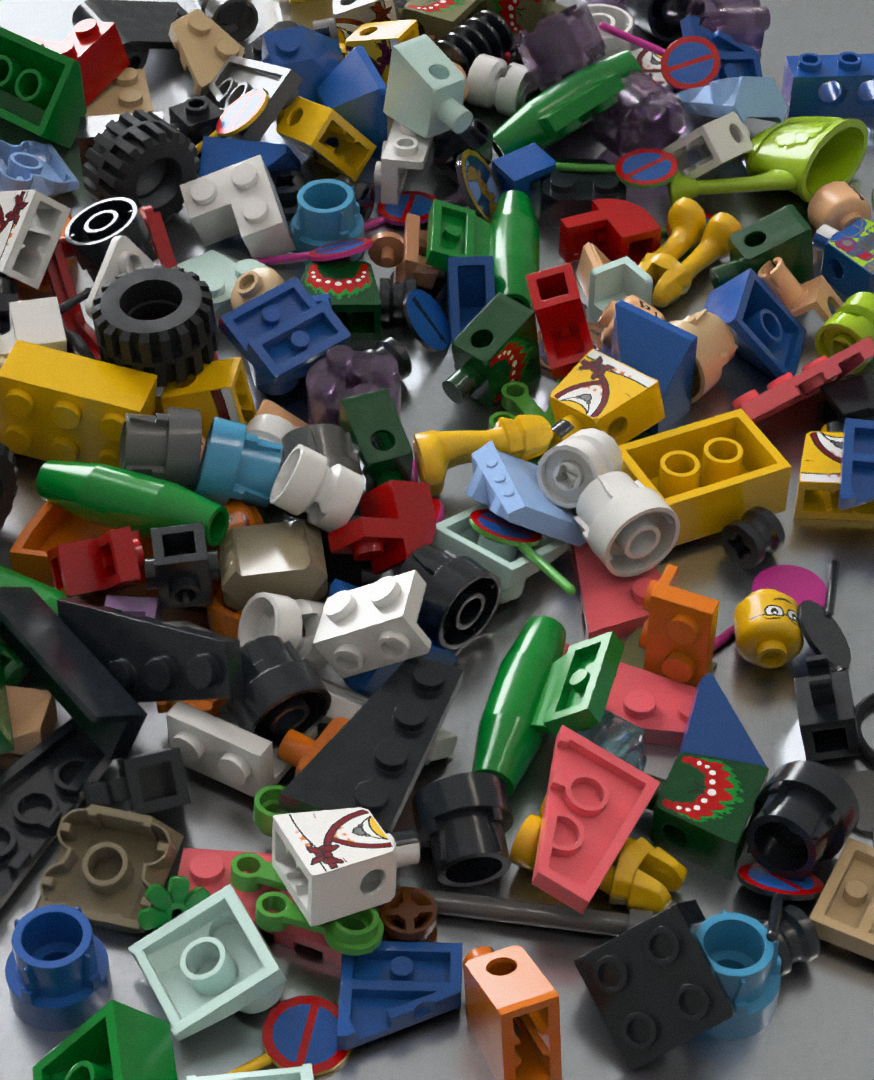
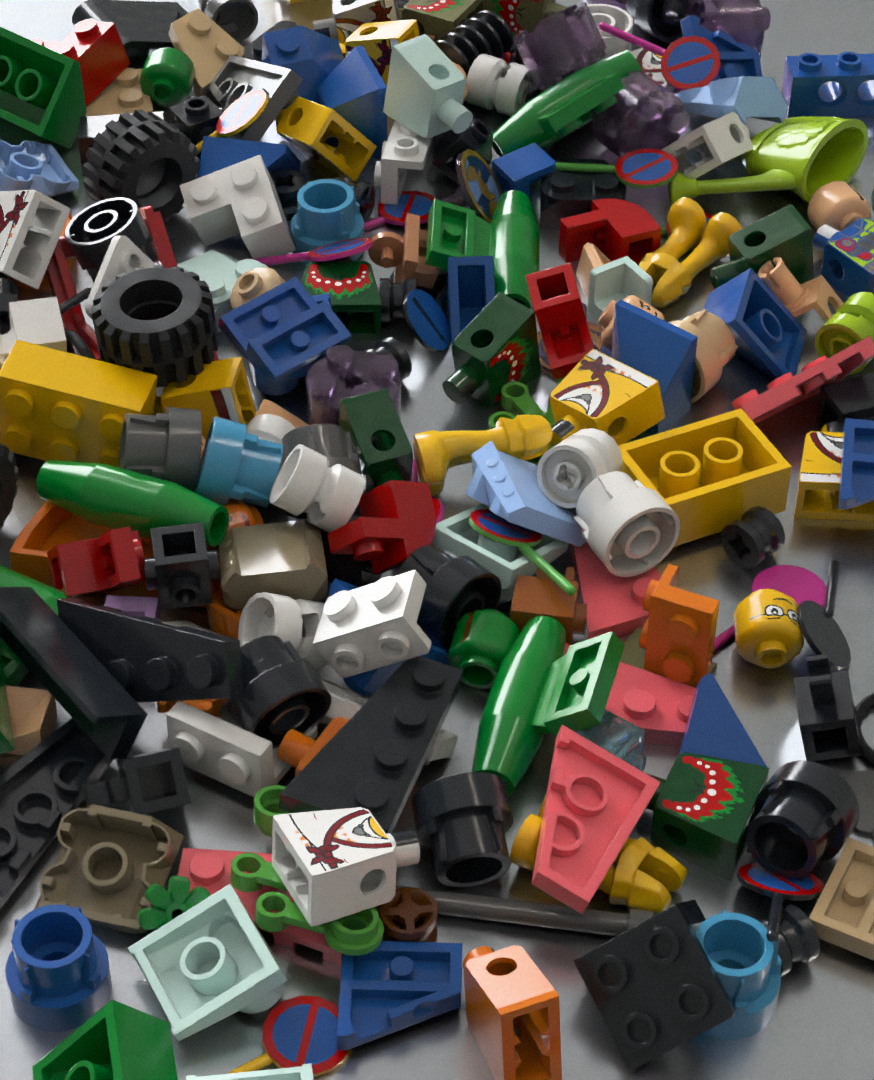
(167, 77): none -> green head
(480, 645): none -> green head
(545, 598): none -> dark orange brick

